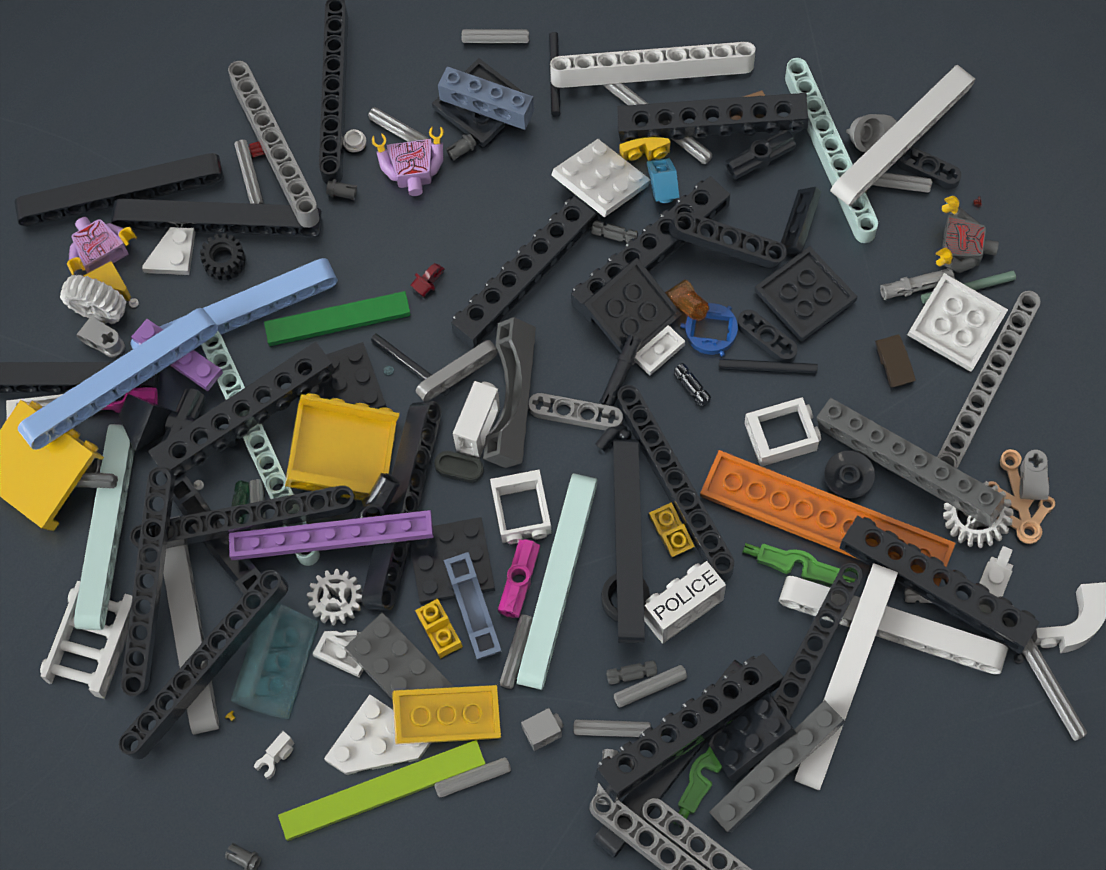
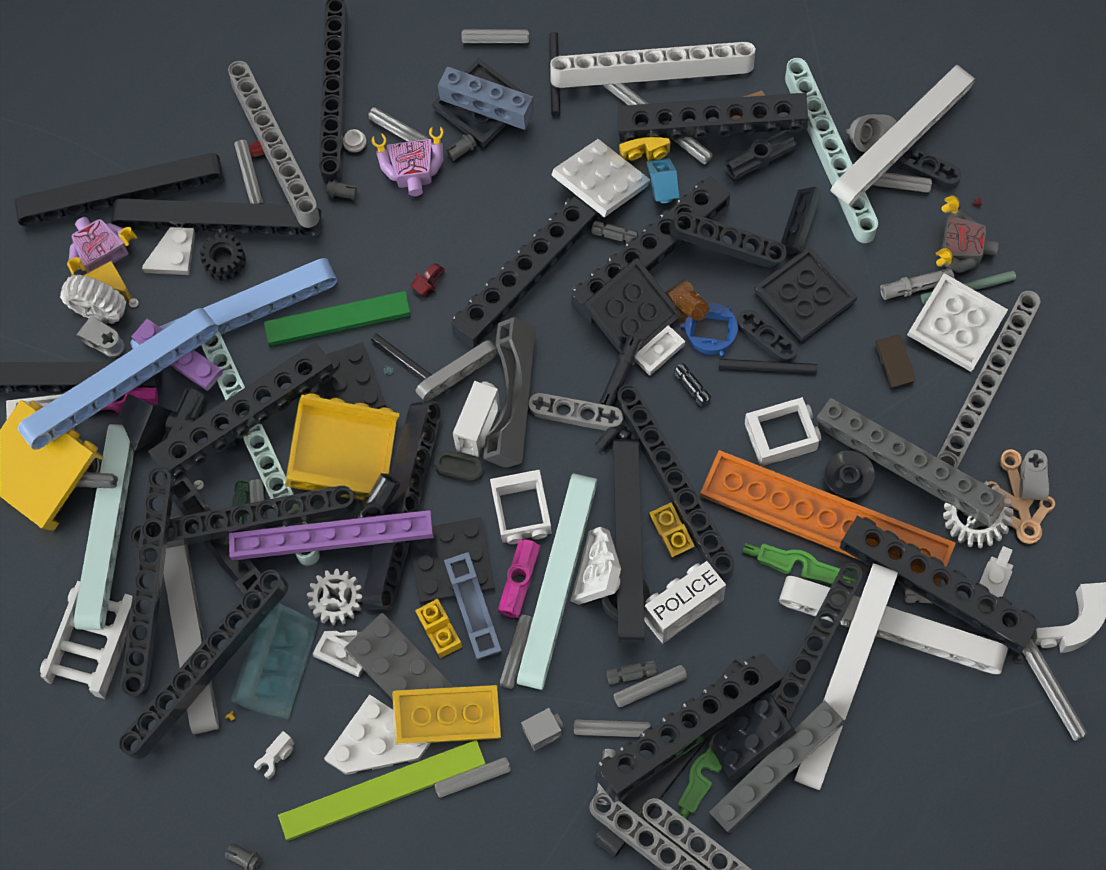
(598, 568): none -> white plate

